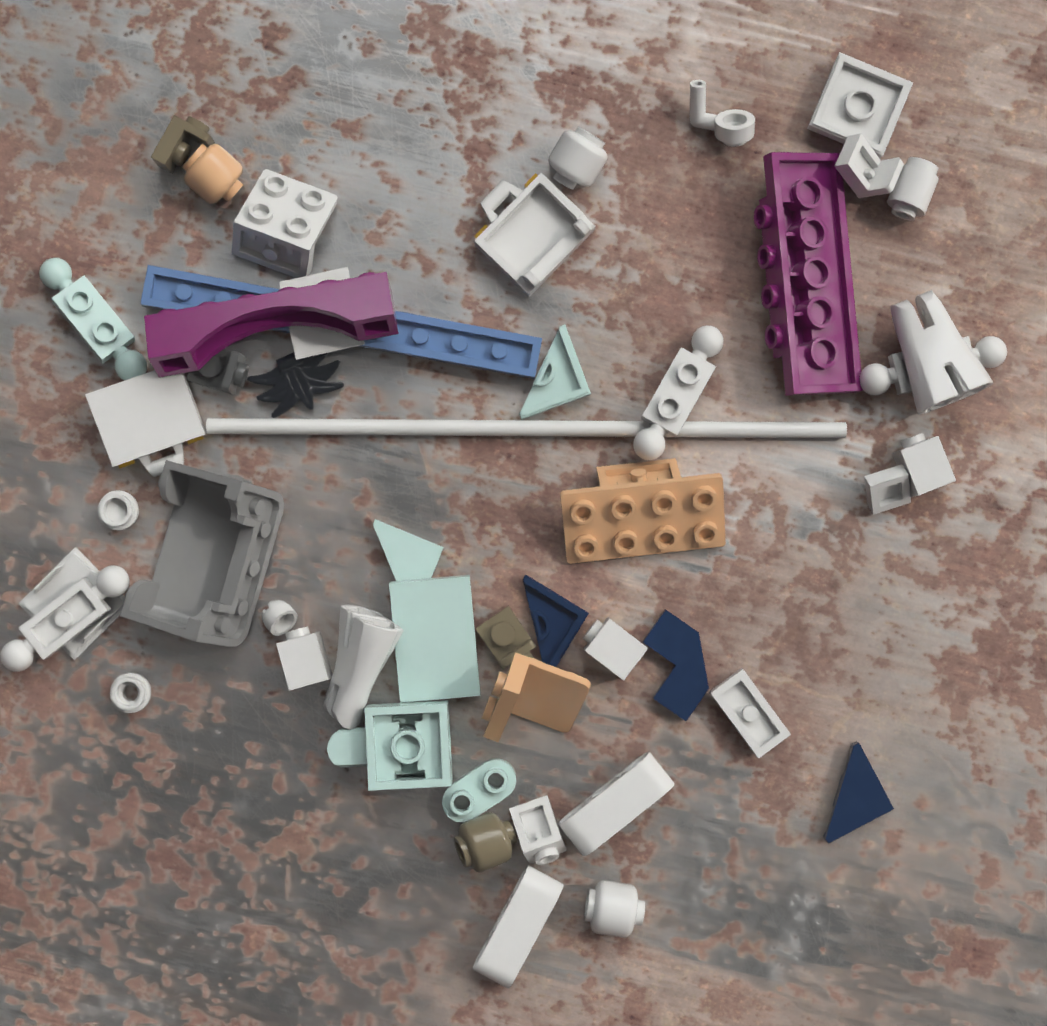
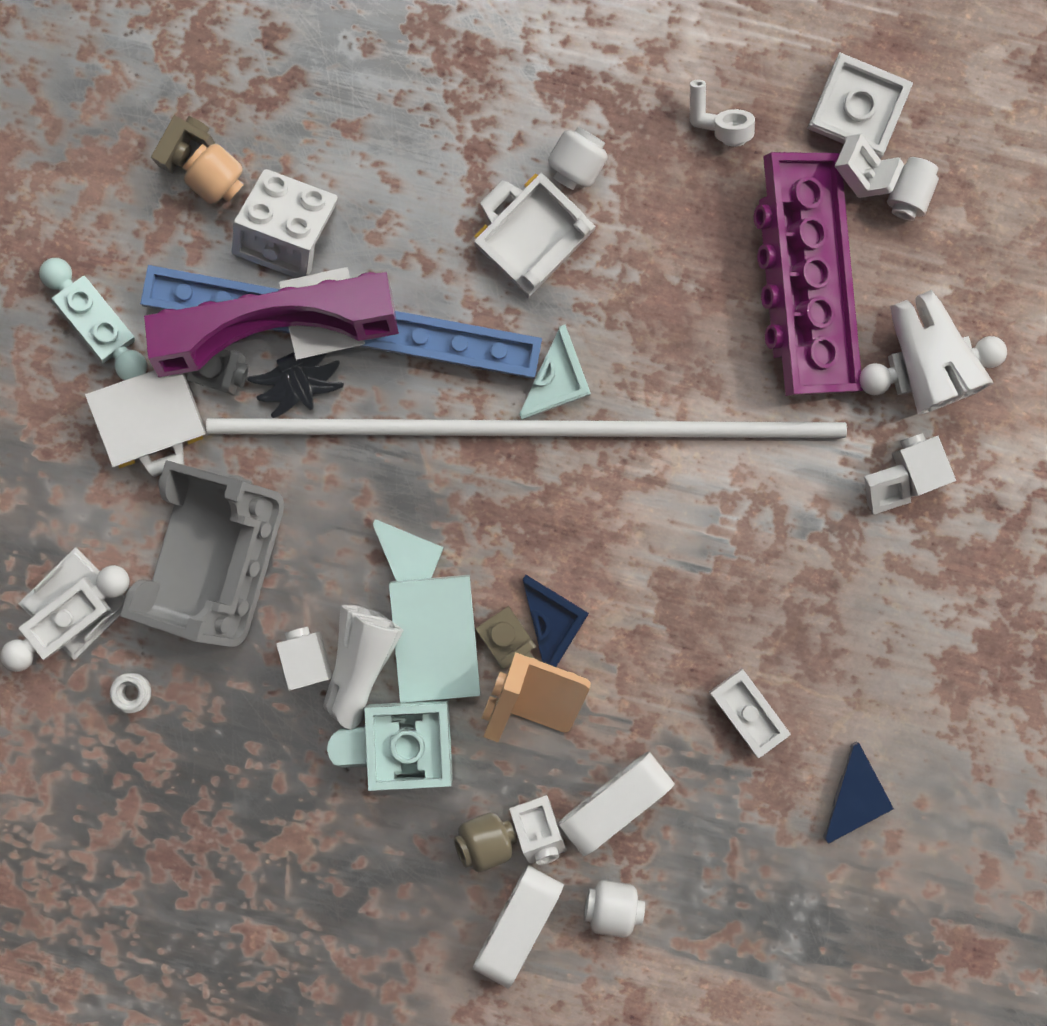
(118, 510): white plate -> none
(279, 617): white hinge -> none
(478, 790): light aqua plate -> none
(613, 647): white brick -> none
(643, 512): light nougat bracket -> none
(678, 392): white plate -> none
(688, 678): dark blue tile -> none

